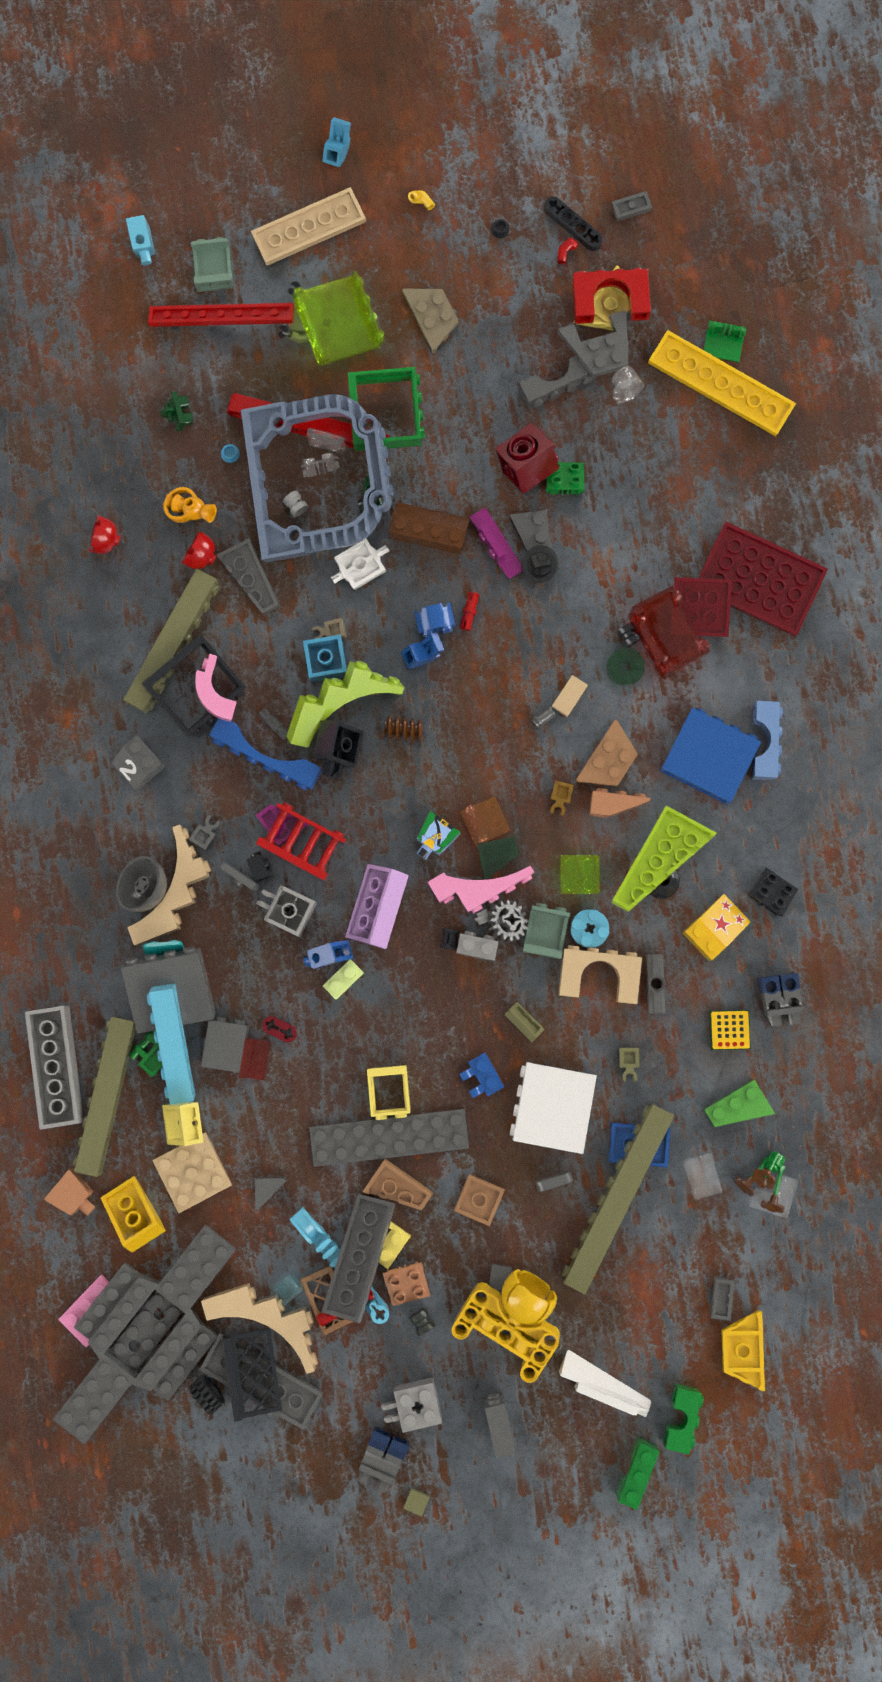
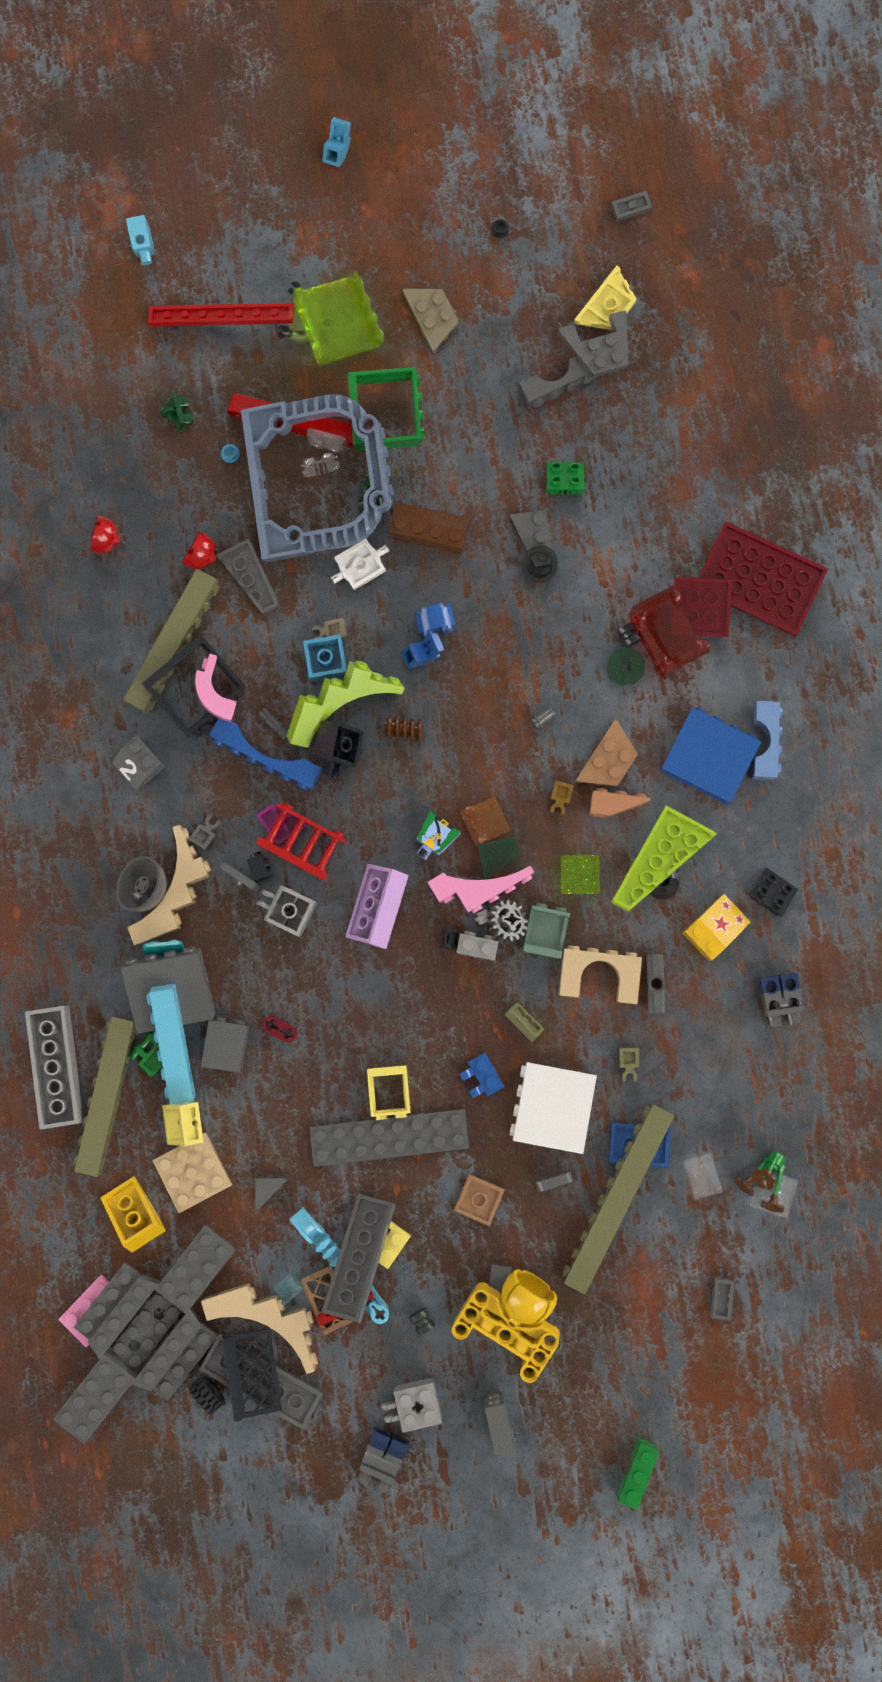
(71, 1194): nougat torso -> none
(191, 507): light orange piece -> none
(212, 264): sand green panel -> none
(254, 1059): clear red panel -> none
(295, 503): light grey wheel -> none
(308, 226): tan plate -> none
(328, 954): blue torso -> none
(343, 979): yellowish green plate -> none
(396, 1185): medium nougat wing -> none
(406, 1283): nougat hinge -> none
(416, 1501): olive tile -> none
(421, 197): yellow arm -> none
(469, 611): red pin -> none
(496, 543): magenta bracket -> none
(527, 457): dark red brick -> none
(568, 244): red arm -> none
(569, 696): tan tile -> none
(573, 223): black beam -> none
(600, 931): medium azure plate -> none
(602, 1386): white wedge -> none
(626, 384): clear piece -> none
(631, 282): red arch -> none
(680, 1436): green arch -> none
(721, 383): yellow plate -> none
(724, 340): green hinge -> none
(729, 1030): yellow tile -> none
(740, 1105): bright green wing -> none
(744, 1350): yellow wing -> none

